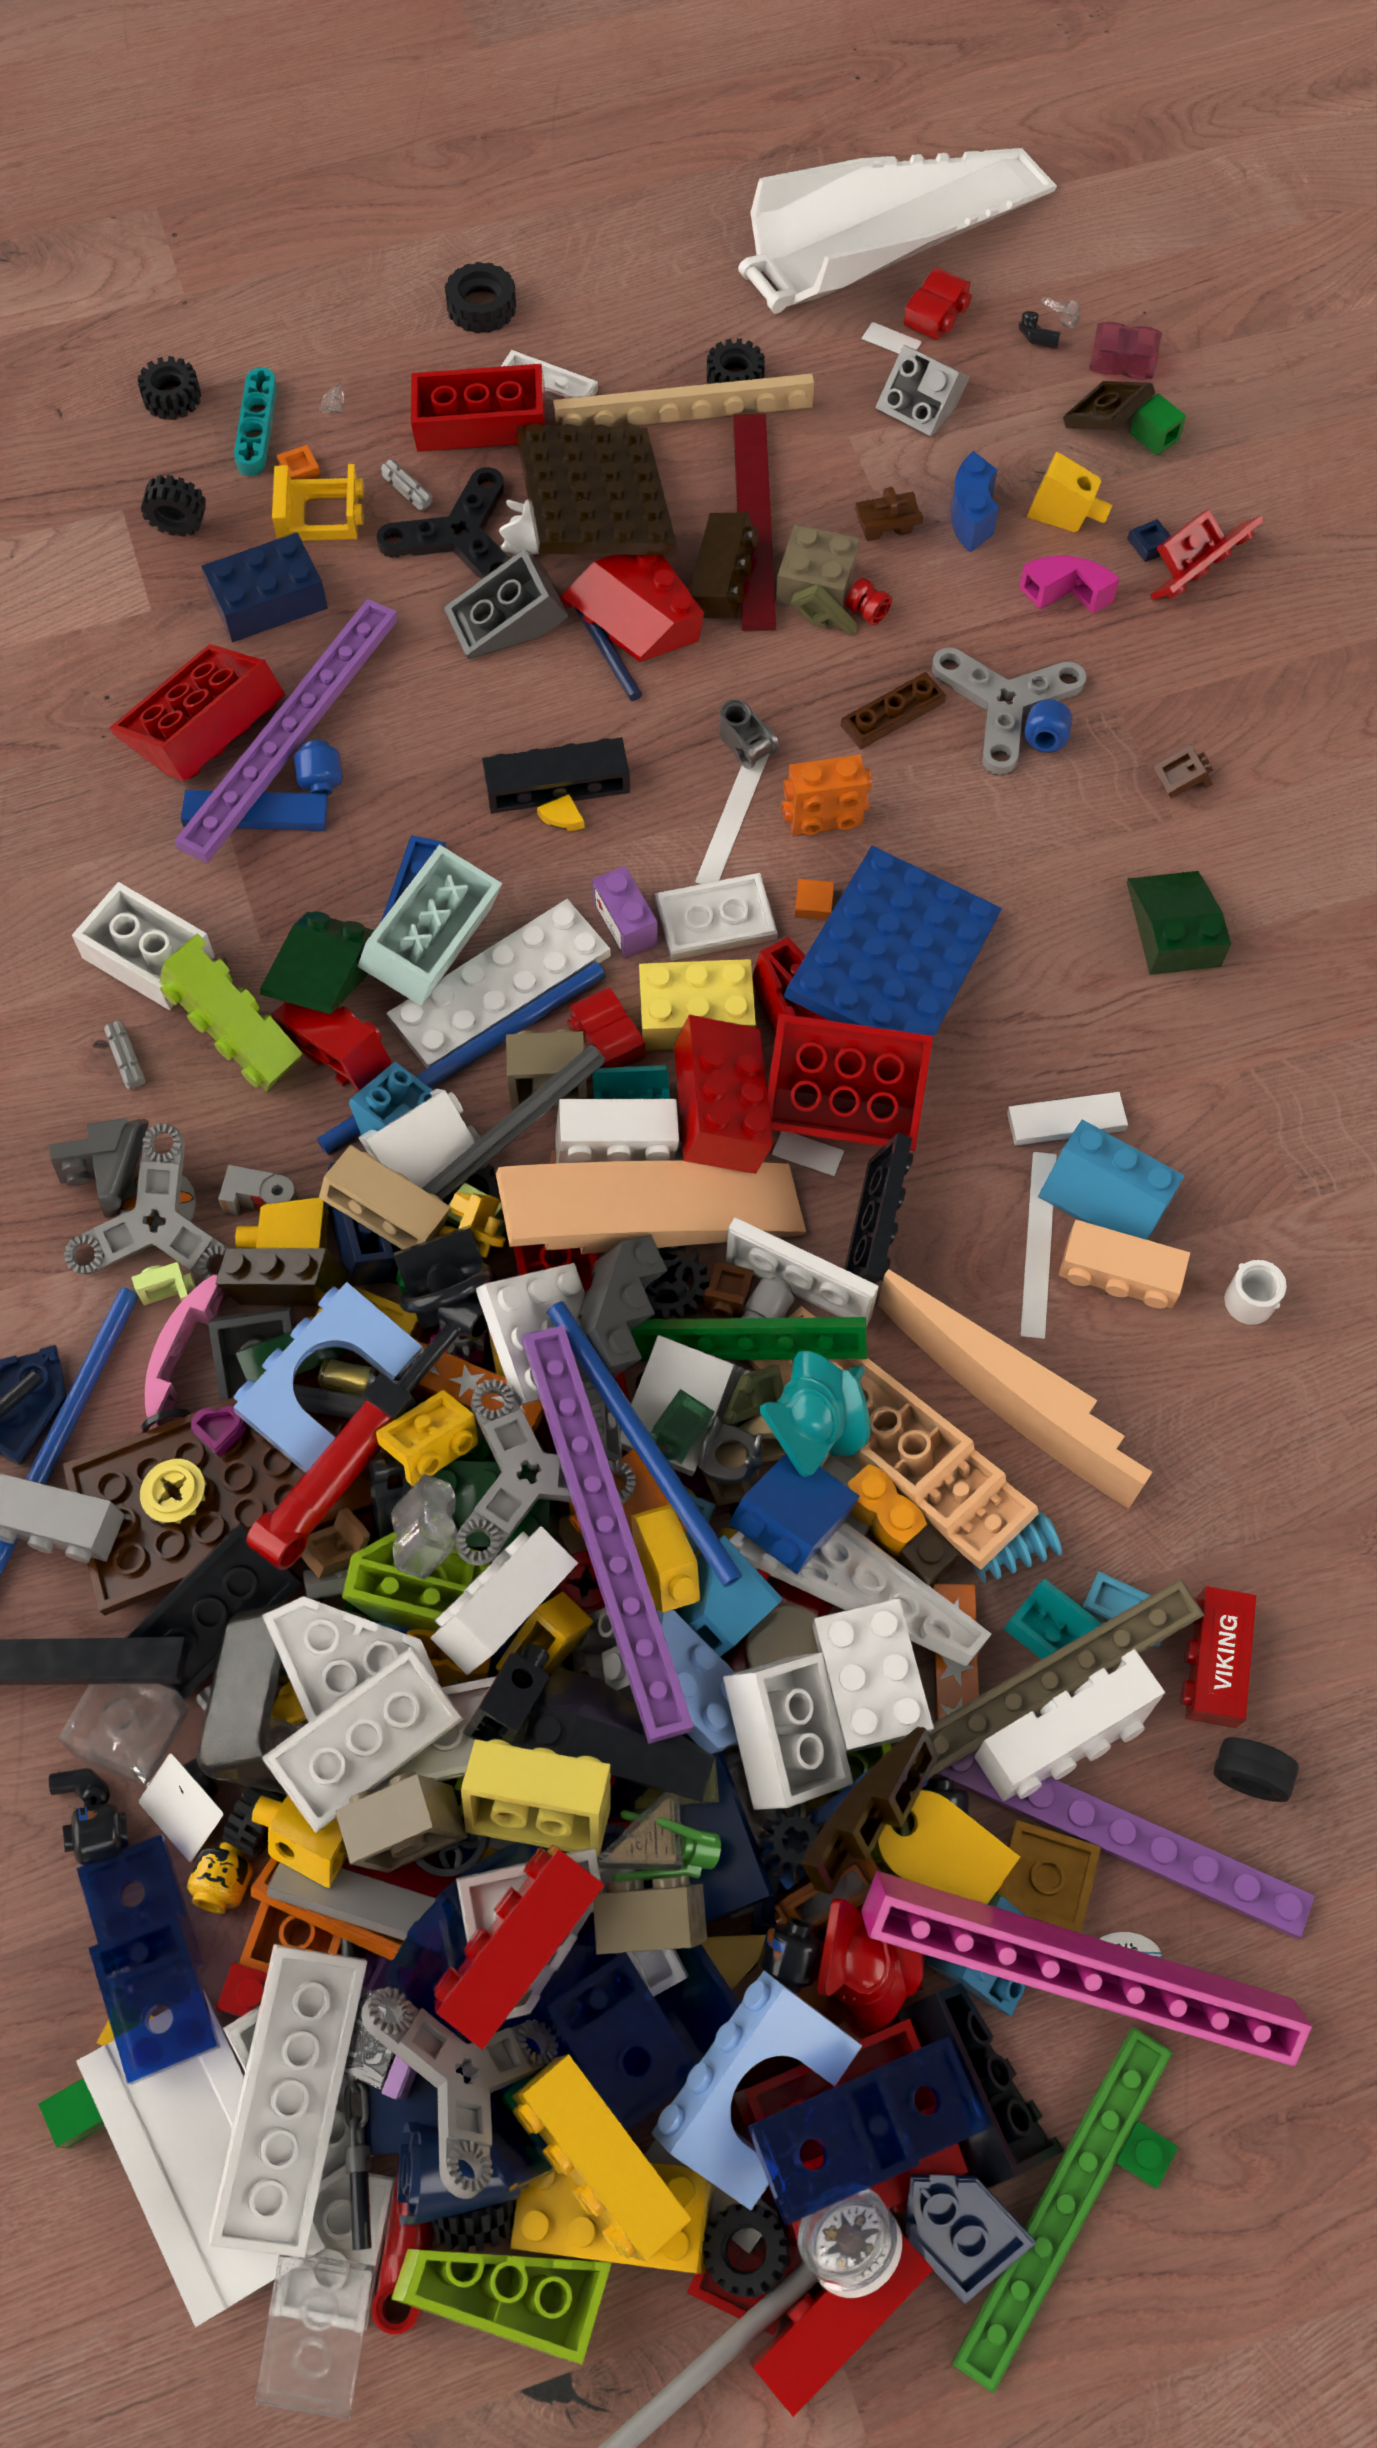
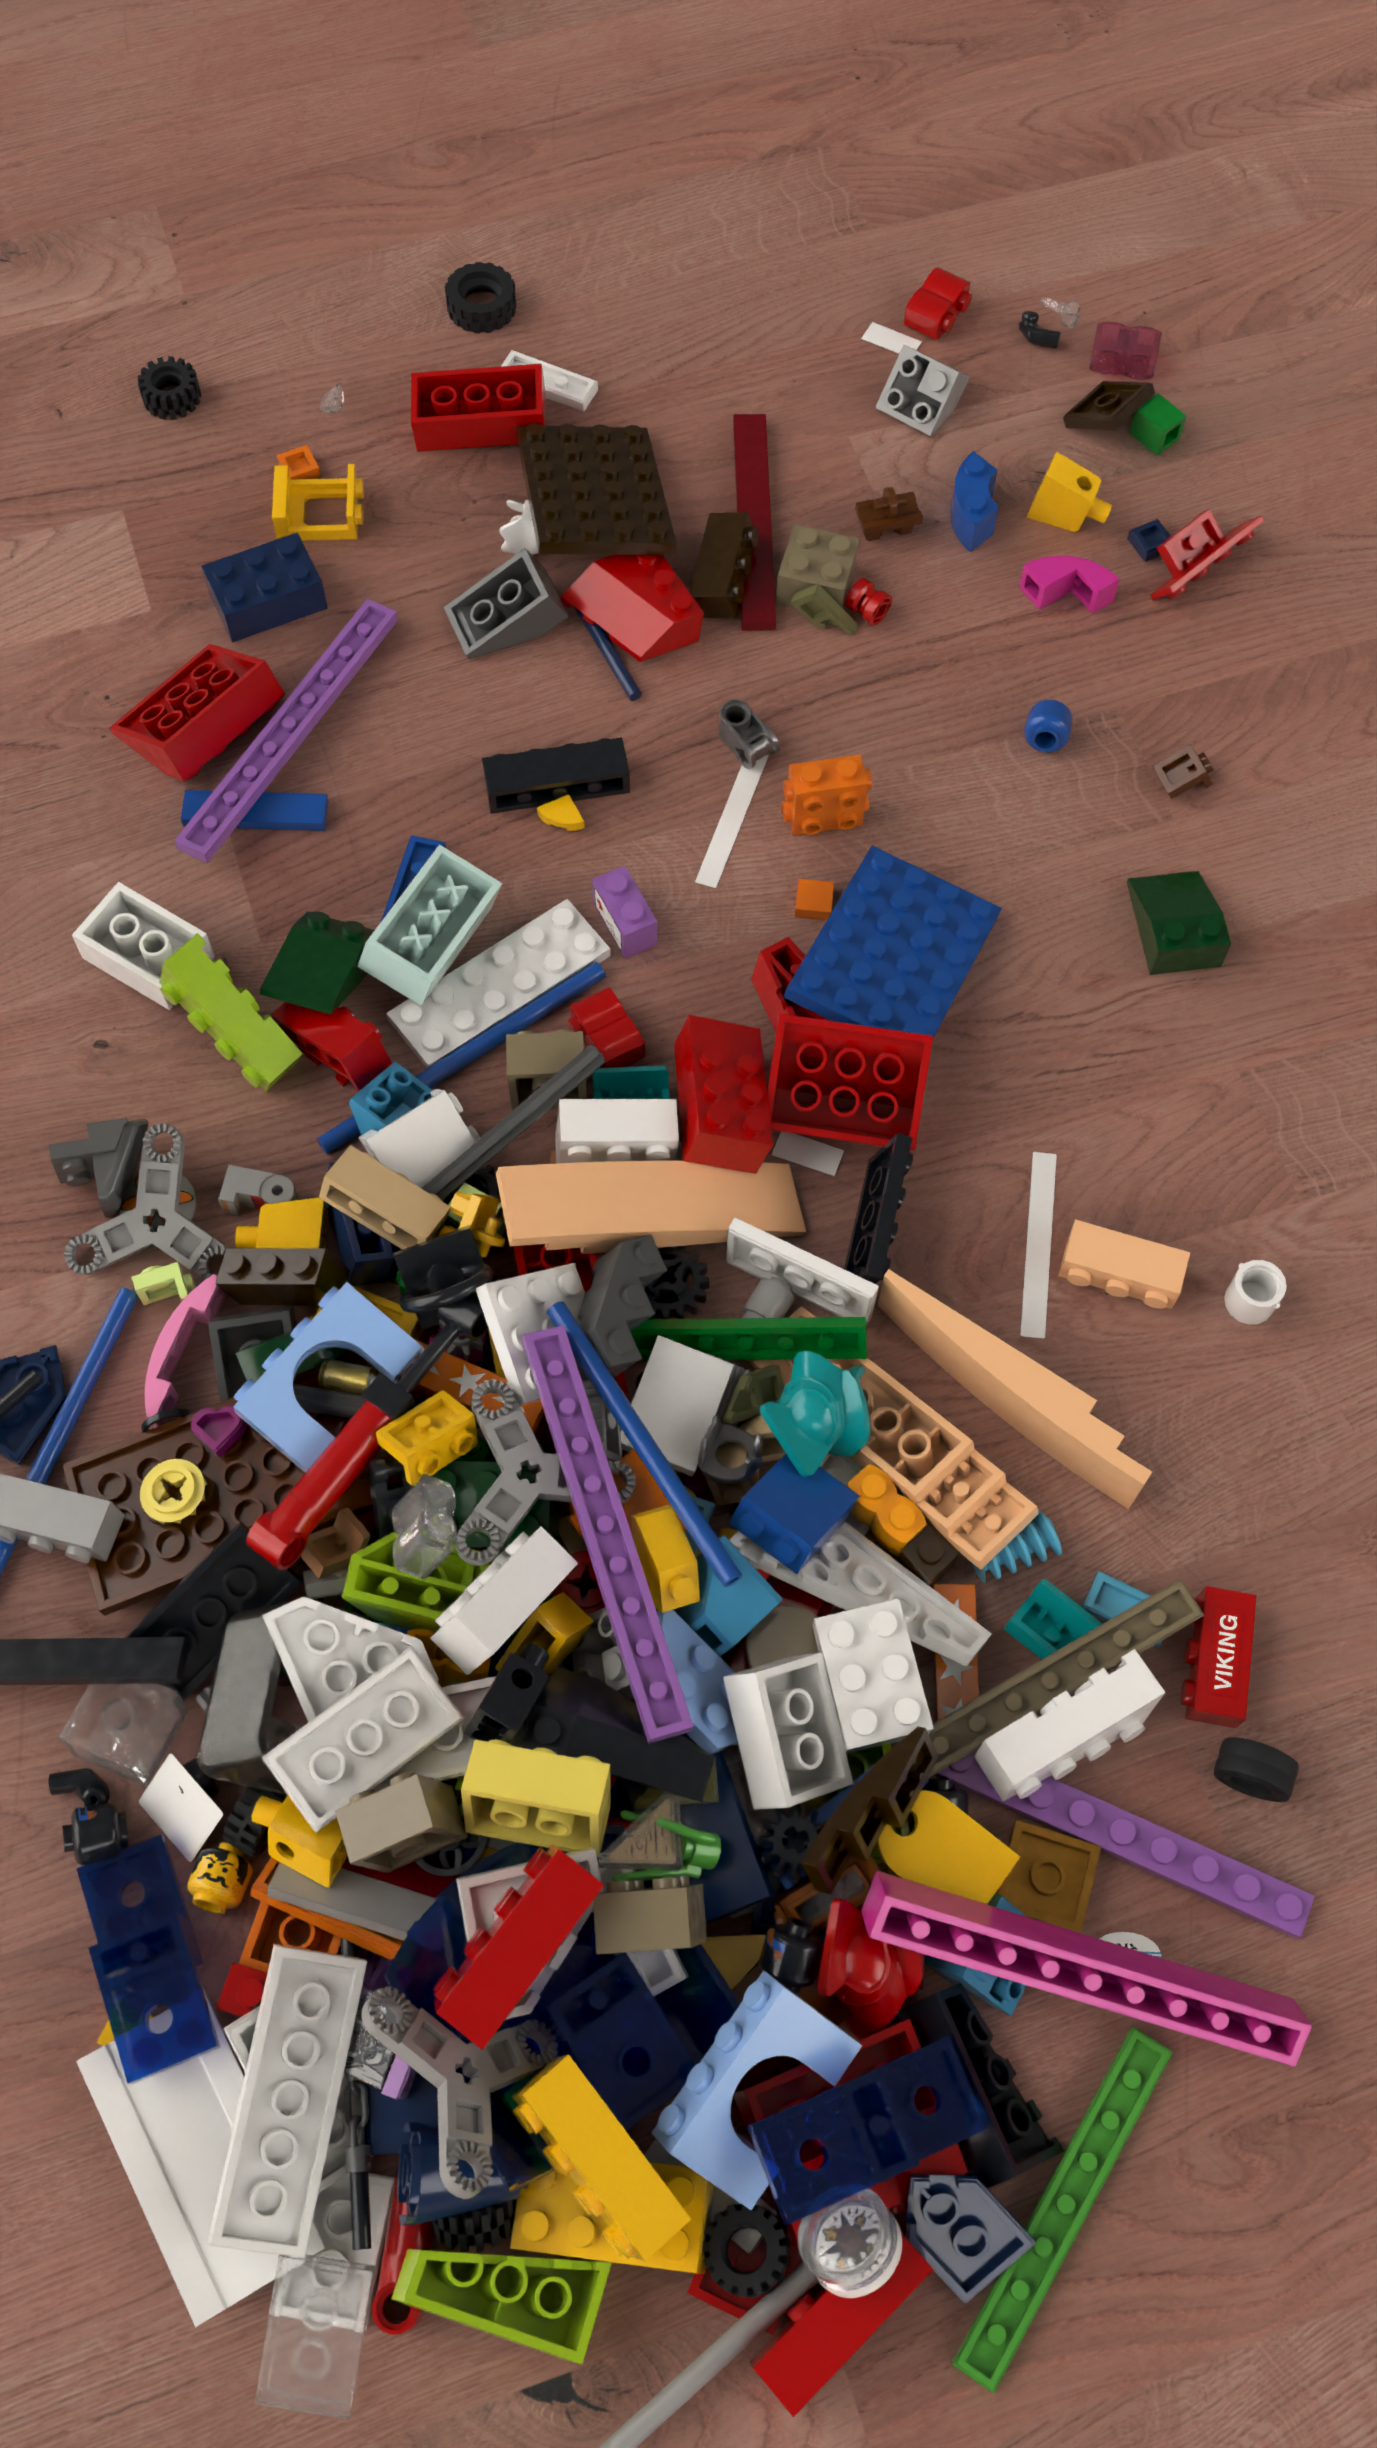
(71, 2115): green brick -> none
(124, 1055): light grey axle -> none
(173, 505): black tyre -> none
(255, 421): teal beam -> none
(288, 1706): yellow tile -> none
(318, 767): blue head -> none
(406, 485): light grey axle -> none
(439, 536): black piece -> none
(681, 1426): clear green brick -> none
(687, 402): tan plate -> none
(696, 988): light yellow brick -> none
(715, 916): white tile -> none
(728, 1290): reddish brown bracket -> none
(731, 356): black tyre -> none
(866, 214): white windscreen -> none
(893, 710): reddish brown tile -> none
(1003, 720): light grey piece -> none
(1060, 1118): white tile -> none
(1110, 1183): dark azure slope -> none
(1146, 2155): green plate -> none

